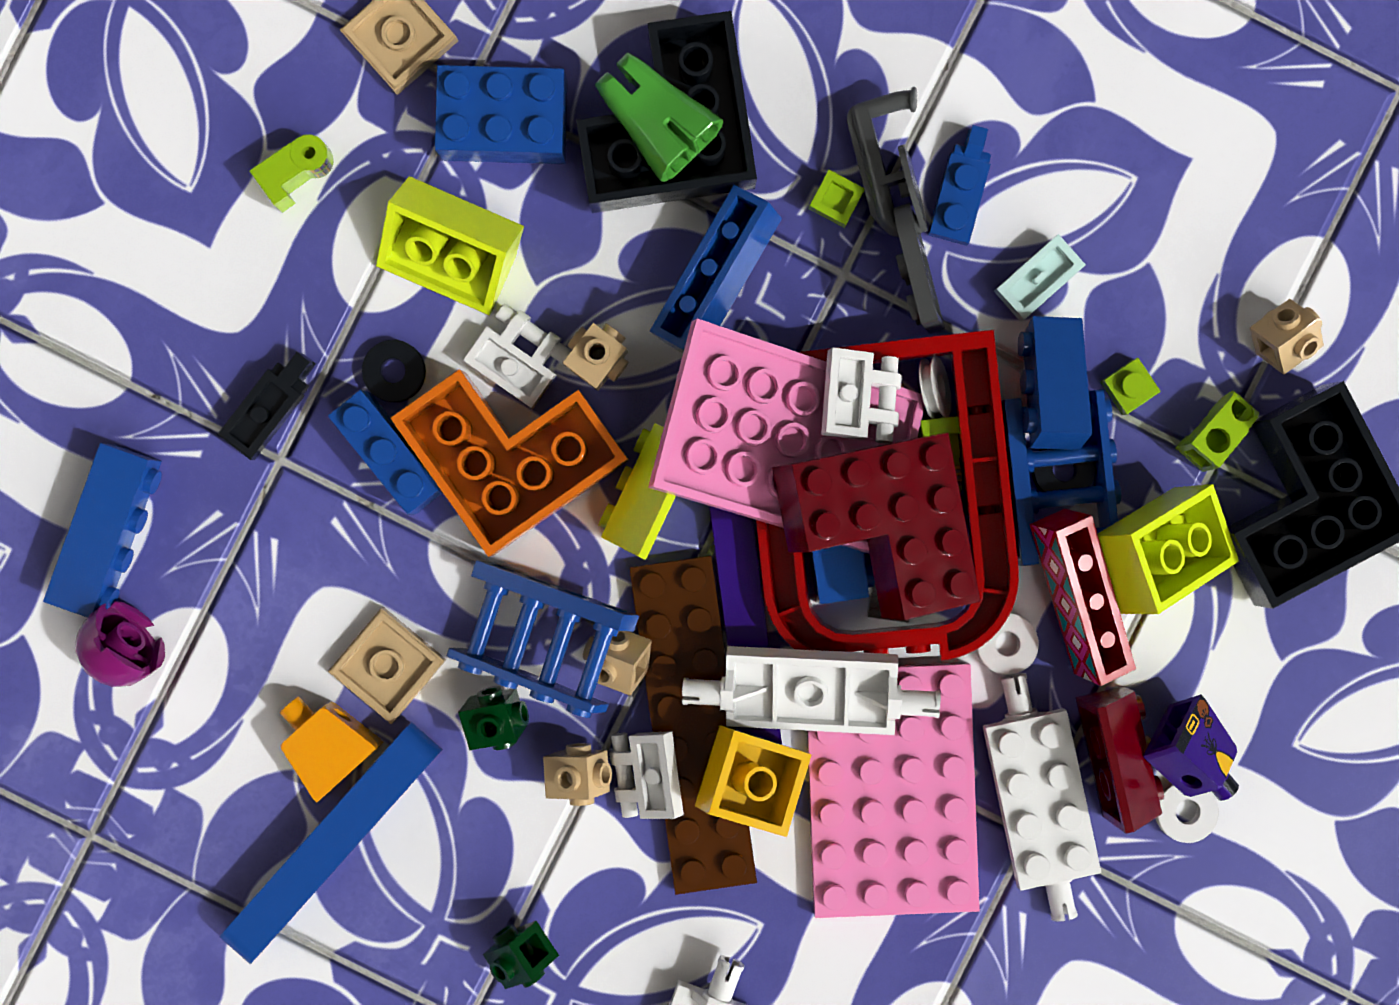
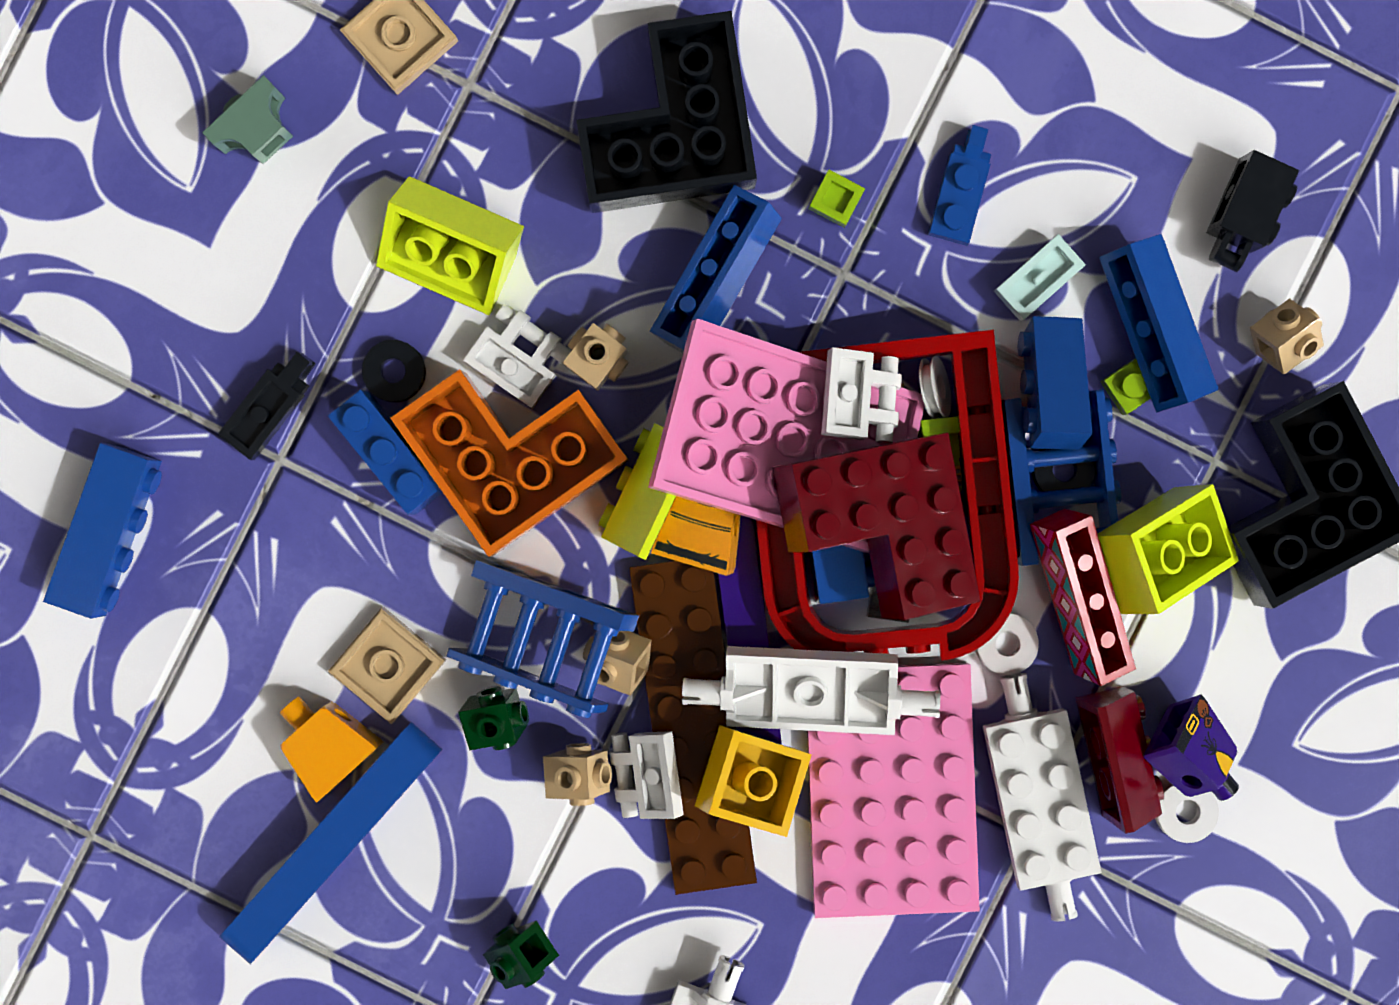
(117, 646): magenta cylinder -> none
(251, 122): none -> sand green brick
(292, 167): lime leg -> none
(501, 114): blue brick -> none
(658, 117): bright green piece -> none
(699, 536): none -> light orange torso
(898, 220): dark grey plate -> none
(1158, 323): none -> blue brick
(1219, 432): lime leg -> none
(1251, 208): none -> black brick

